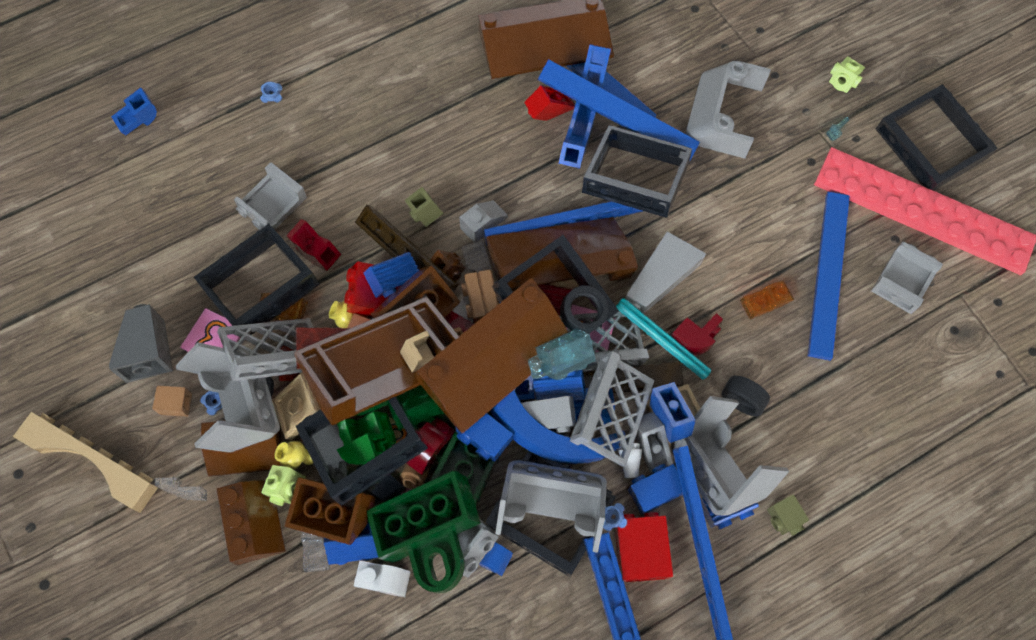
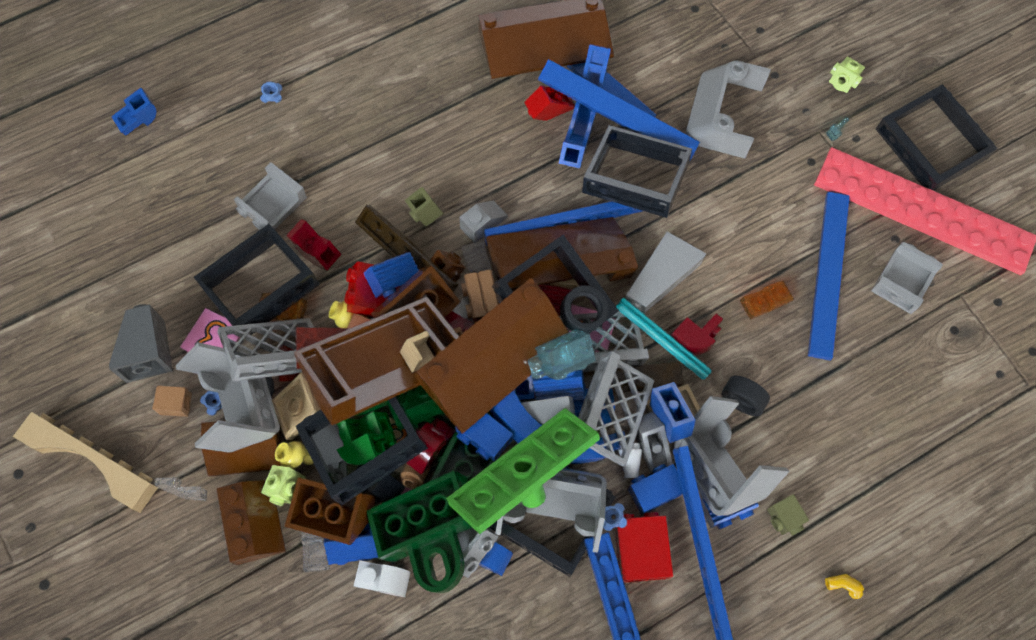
(523, 471): none -> bright green plate
(847, 582): none -> yellow arm

